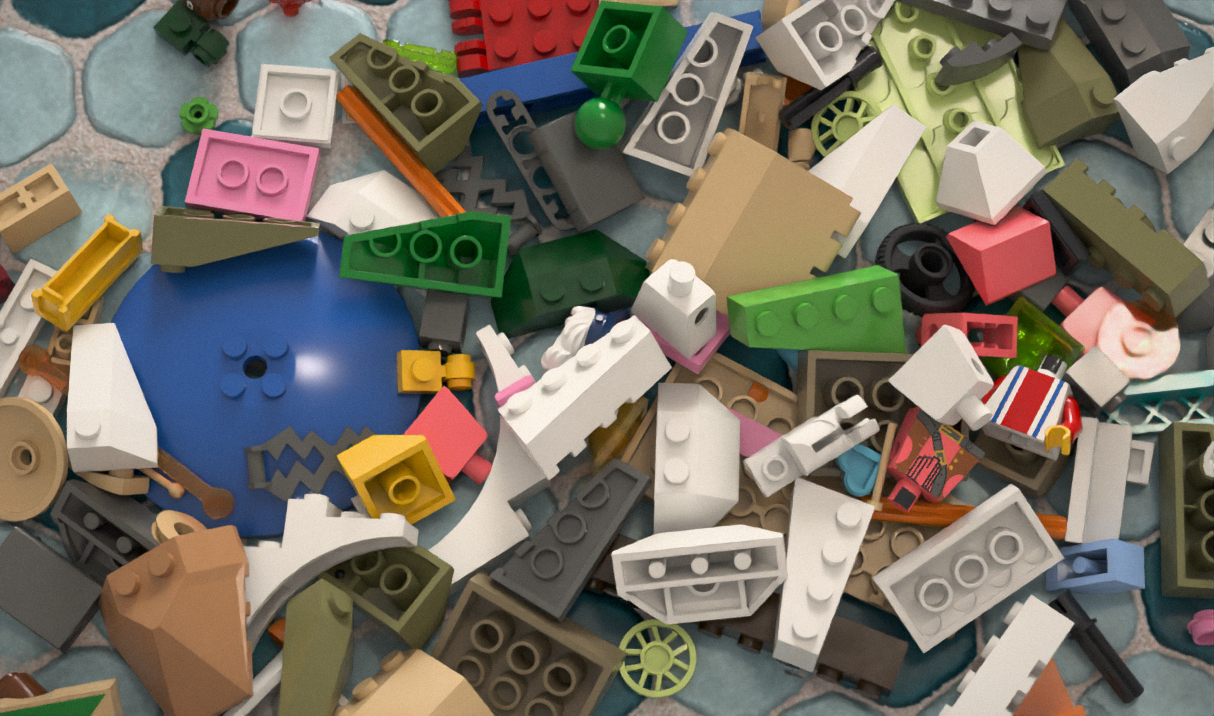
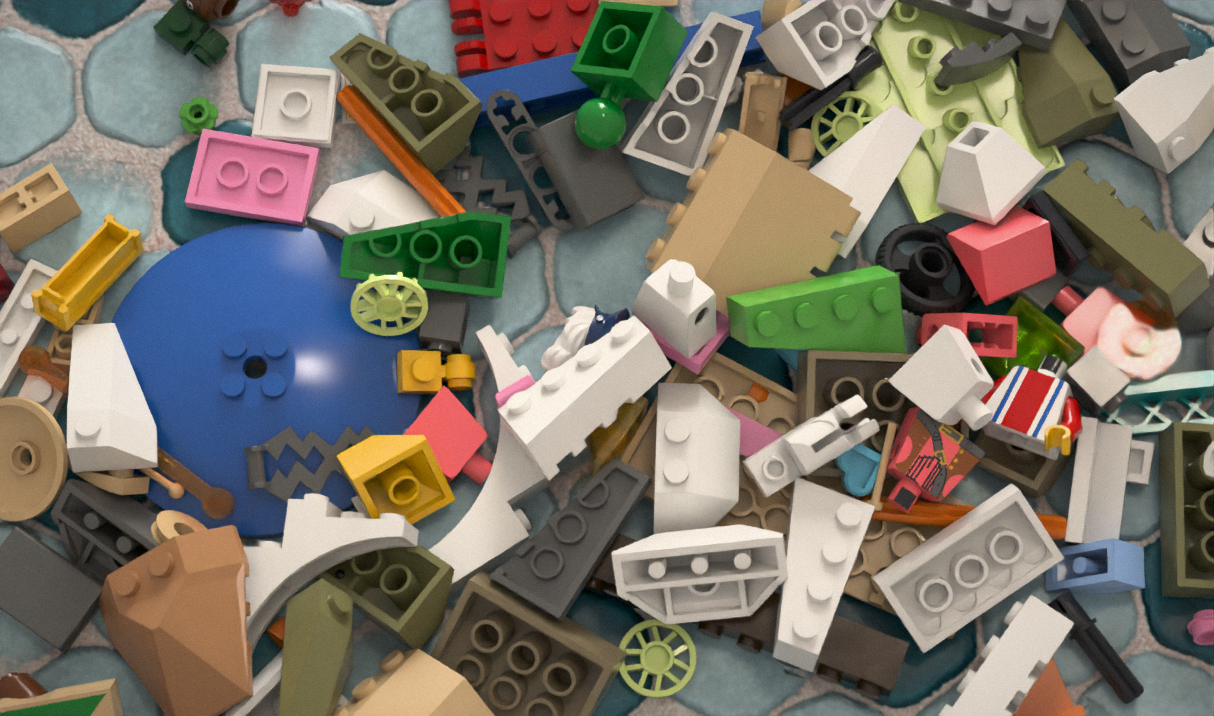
(195, 238): olive wedge -> none
(389, 304): none -> yellowish green wheel
(443, 61): clear neon green axle -> none
(564, 274): dark green wedge -> none

